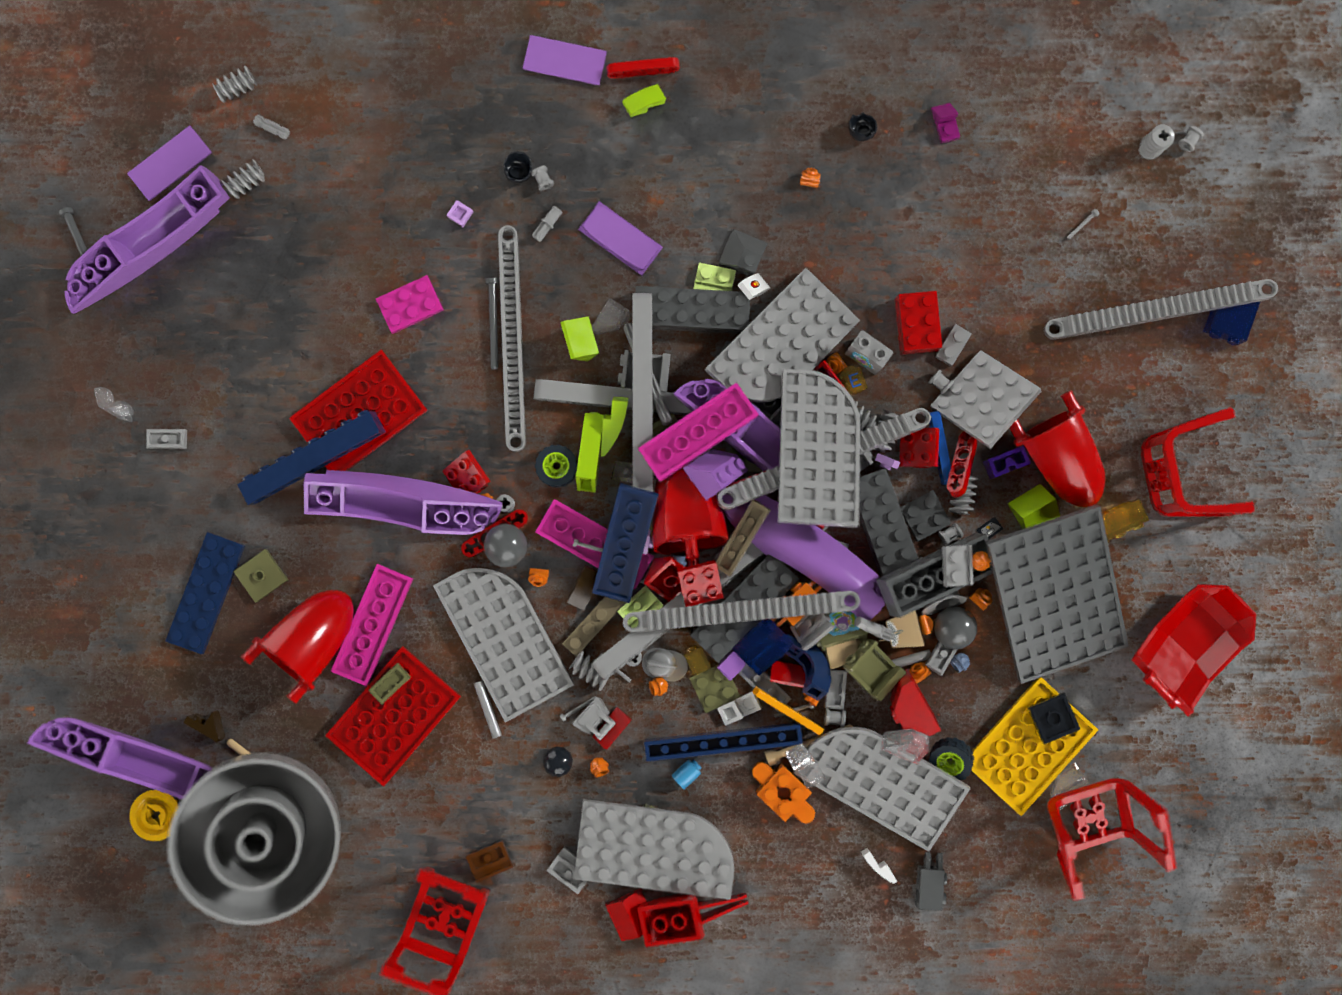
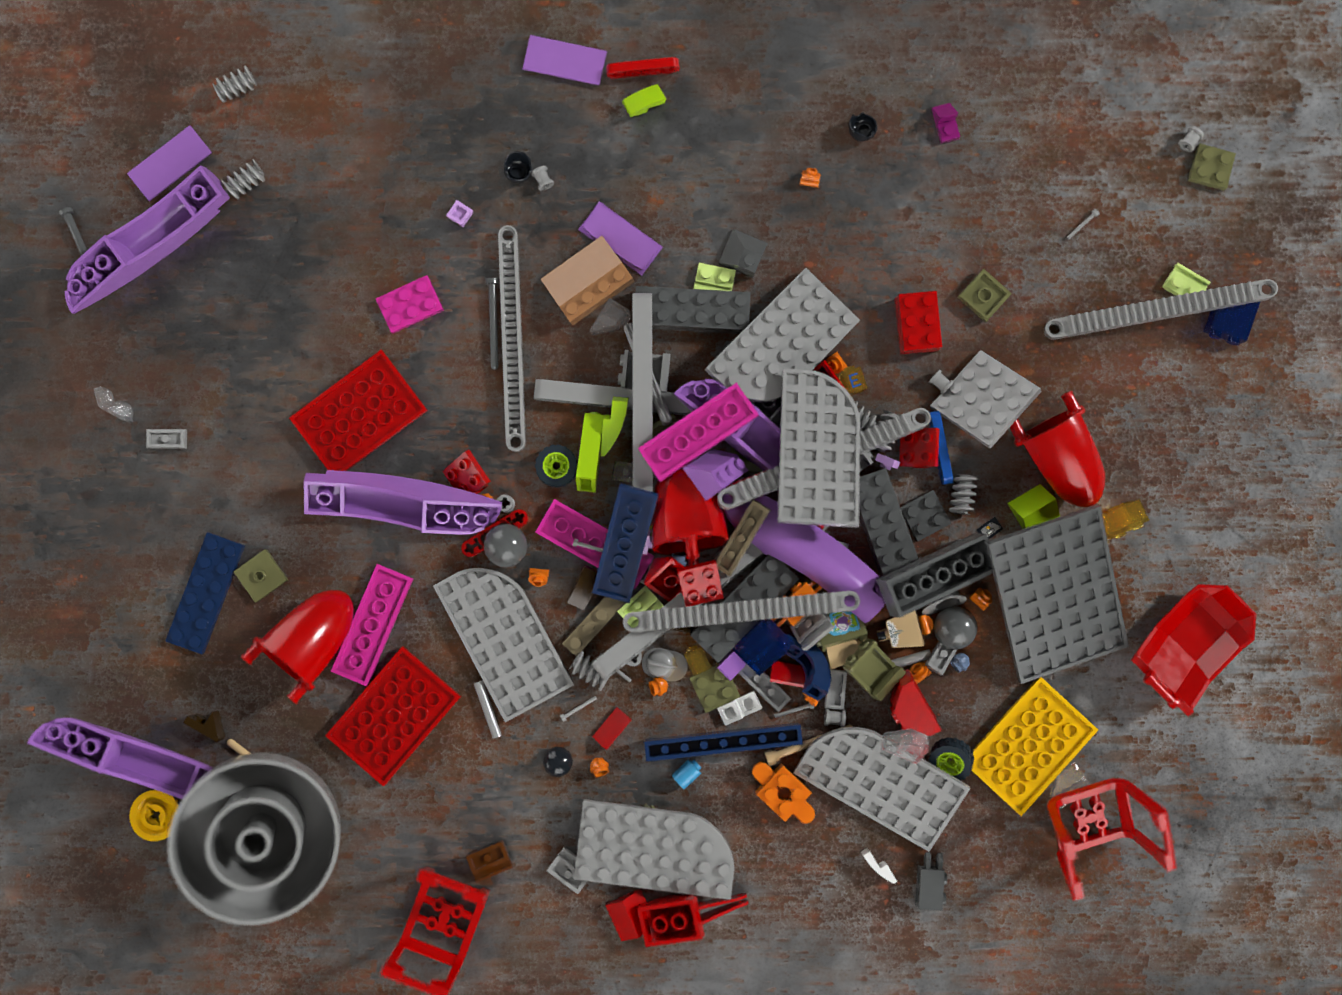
(271, 127): light grey axle -> none
(311, 457): dark blue brick -> none
(389, 683): olive plate -> none
(546, 223): light grey axle -> none
(580, 339): lime slope -> none
(587, 280): none -> medium nougat slope
(593, 717): light grey piece -> none
(753, 286): white slope -> none
(787, 710): light orange tile -> none
(806, 765): clear slope -> none
(869, 352): light grey panel -> none
(874, 628): light grey piece -> none
(950, 534): light grey bush -> none
(953, 345): light grey plate -> none
(957, 565): light grey plate -> none
(959, 463): red beam -> none
(980, 560): orange plate -> none
(984, 295): none -> olive plate
(1013, 459): dark purple brick -> none
(1053, 718): black plate -> none
(1156, 142): light grey piece -> none
(1160, 480): red windscreen -> none
(1184, 281): none -> yellowish green plate
(1211, 167): none -> olive plate

